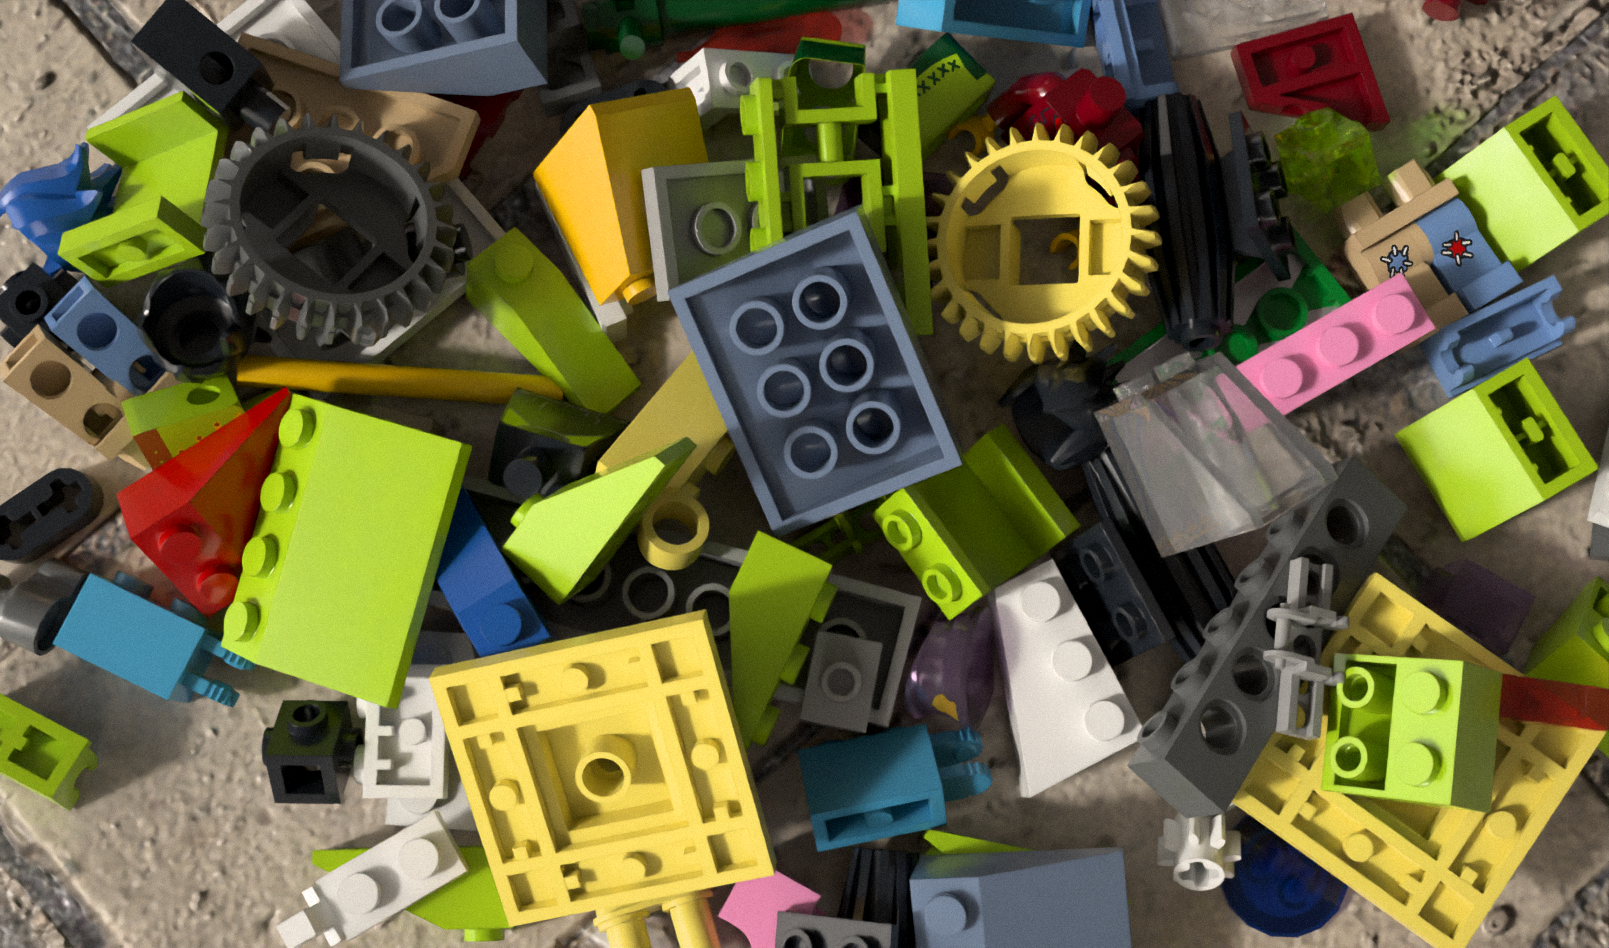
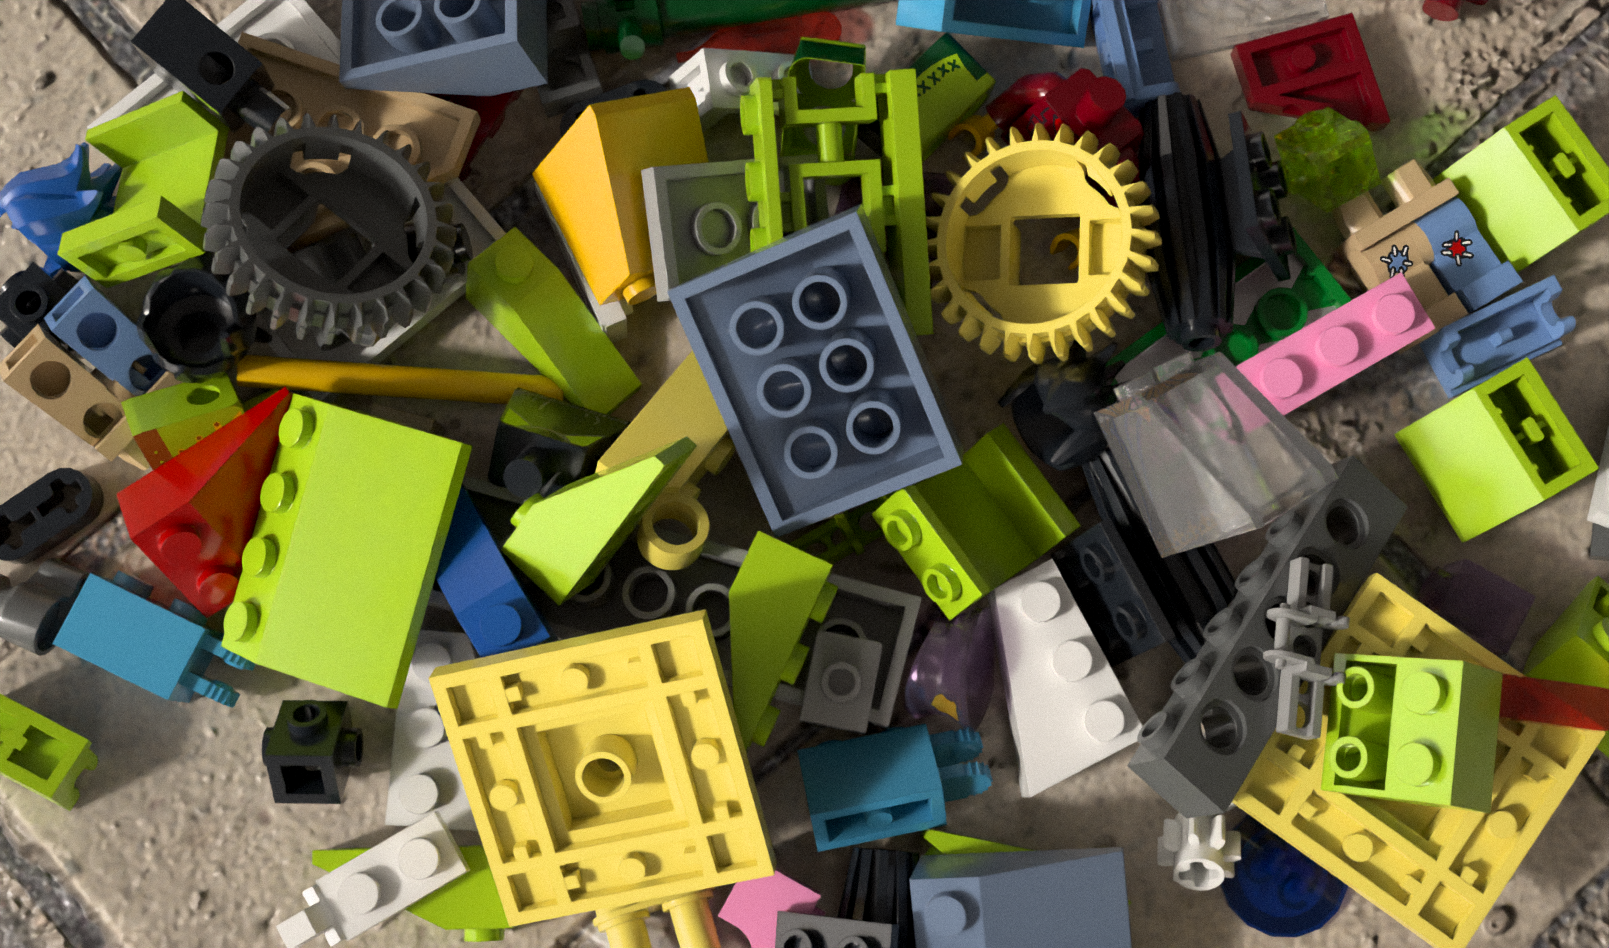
(404, 746): white bracket -> none

